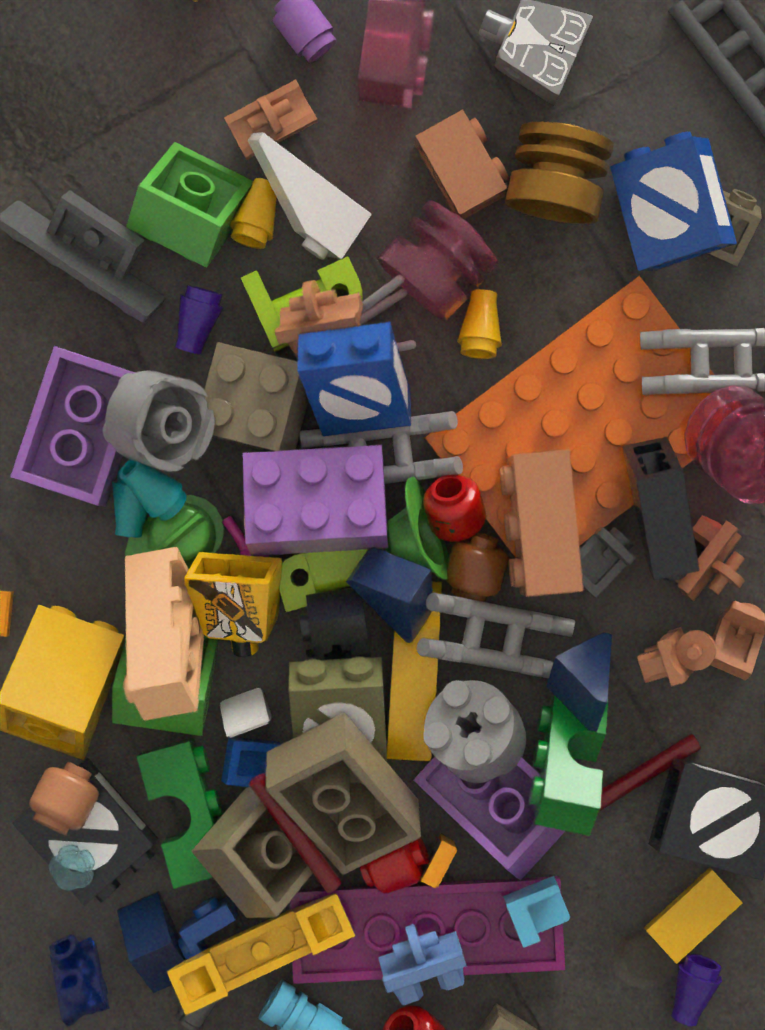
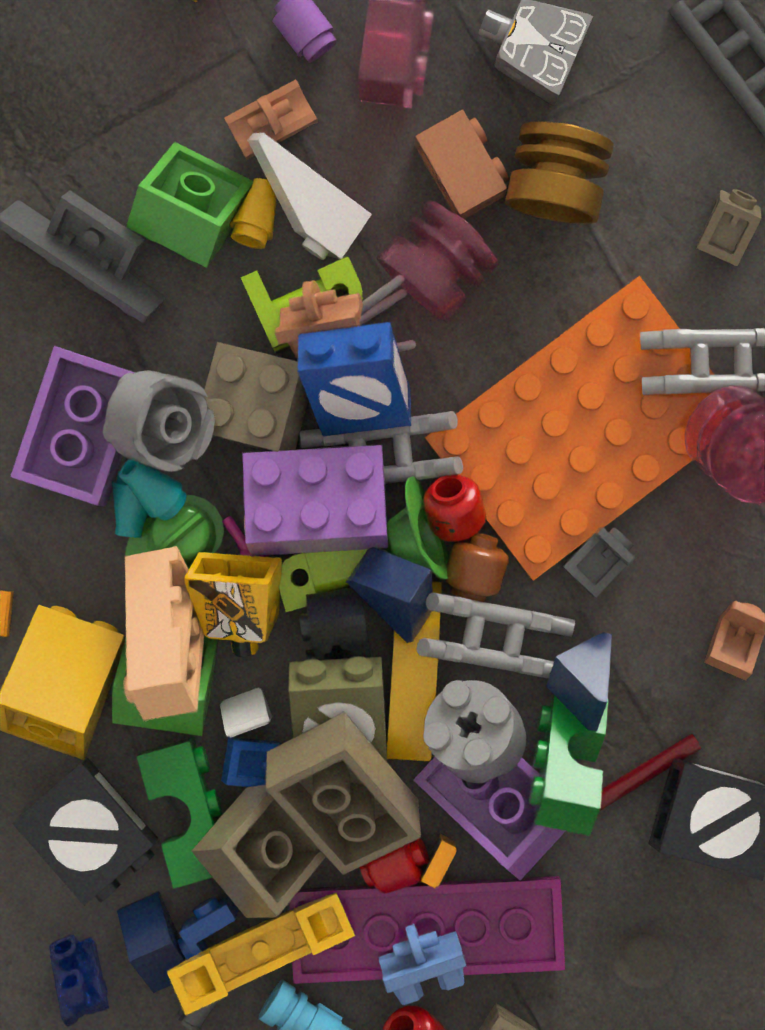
(60, 867): clear light blue plate -> none
(63, 798): nougat head -> none
(197, 317): dark purple cone -> none
(297, 837): dark red bar -> none
(480, 328): yellow cone -> none
(536, 909): medium azure panel -> none
(542, 523): nougat brick -> none
(661, 508): black slope -> none
(672, 202): blue brick -> none
(677, 656): nougat hips -> none
(693, 915): yellow tile -> none
(695, 986): dark purple cone -> none
(718, 544): nougat hips -> none

